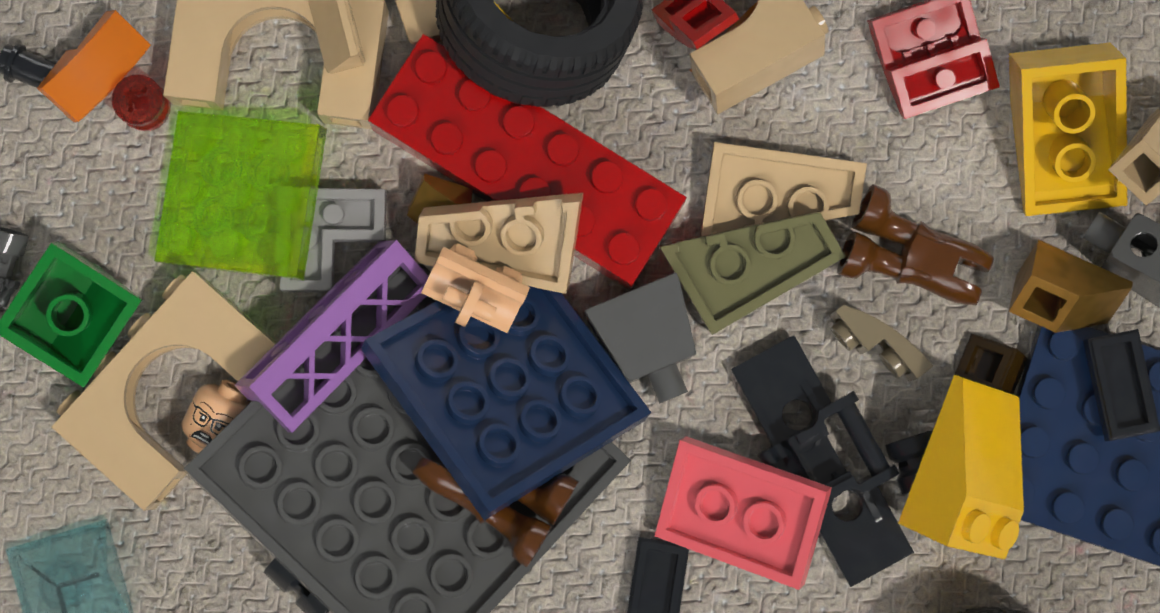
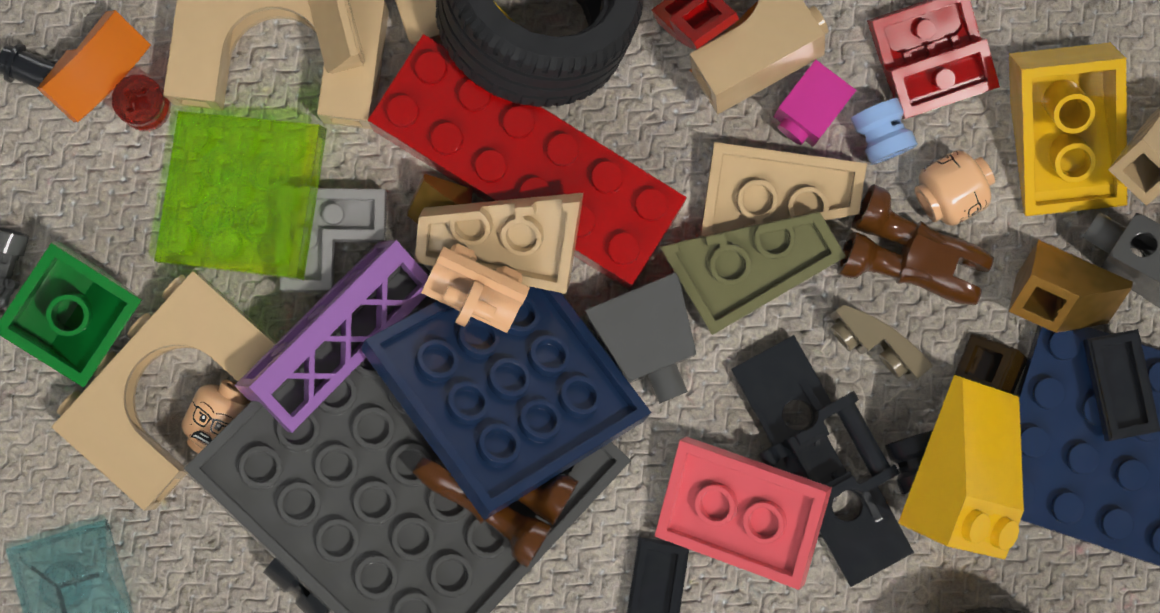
(813, 104): none -> dark pink brick
(884, 131): none -> light blue wheel
(955, 187): none -> light nougat head

